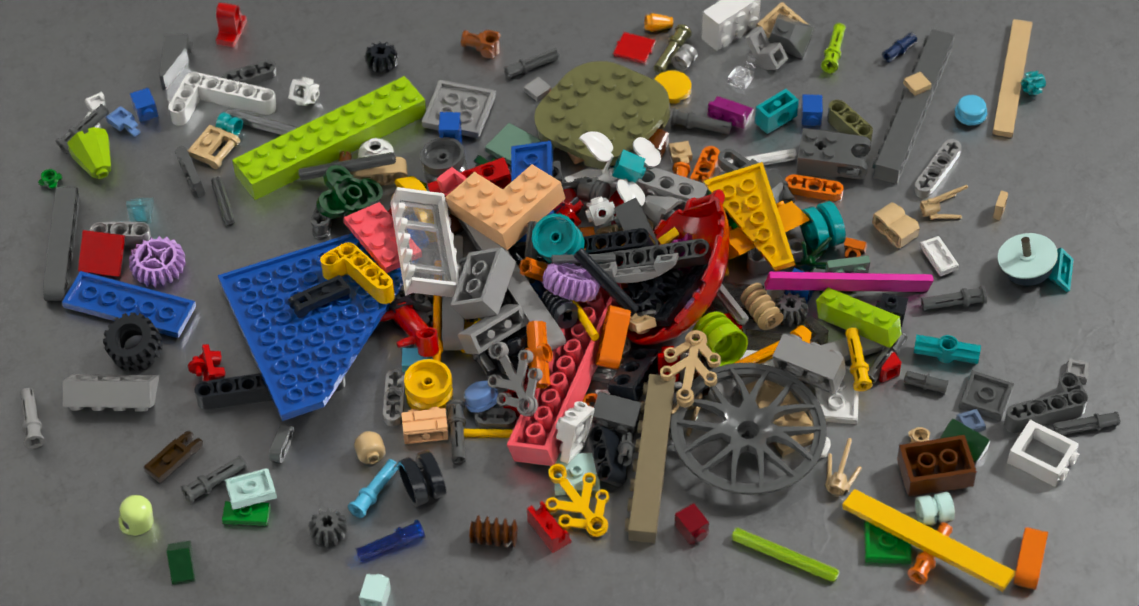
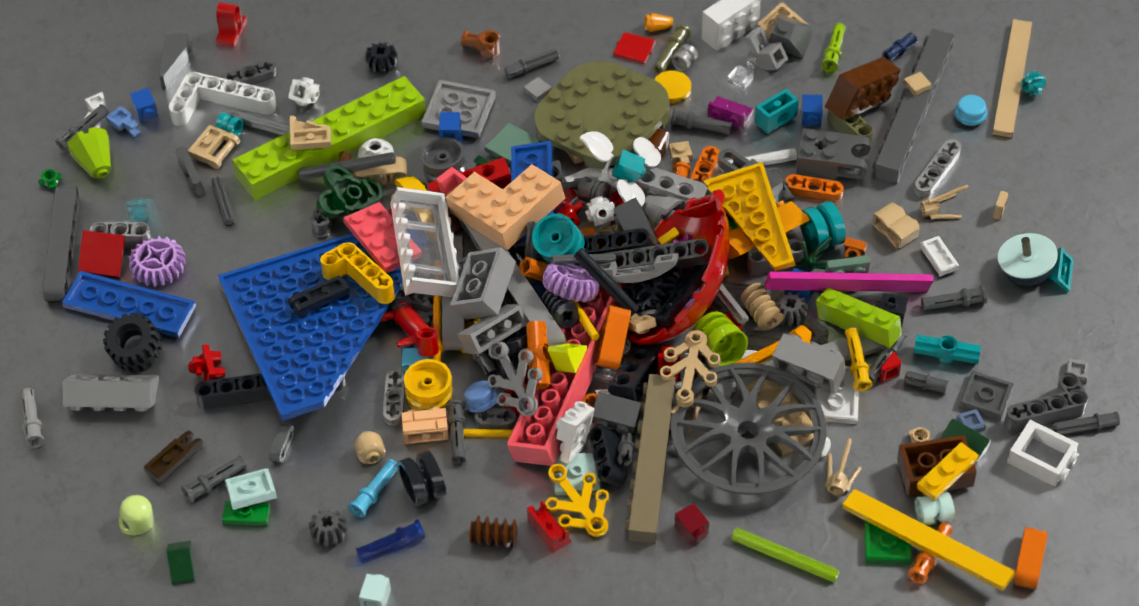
(308, 135): none -> tan wing
(567, 356): none -> neon yellow slope
(863, 88): none -> reddish brown brick
(947, 471): none -> yellow plate

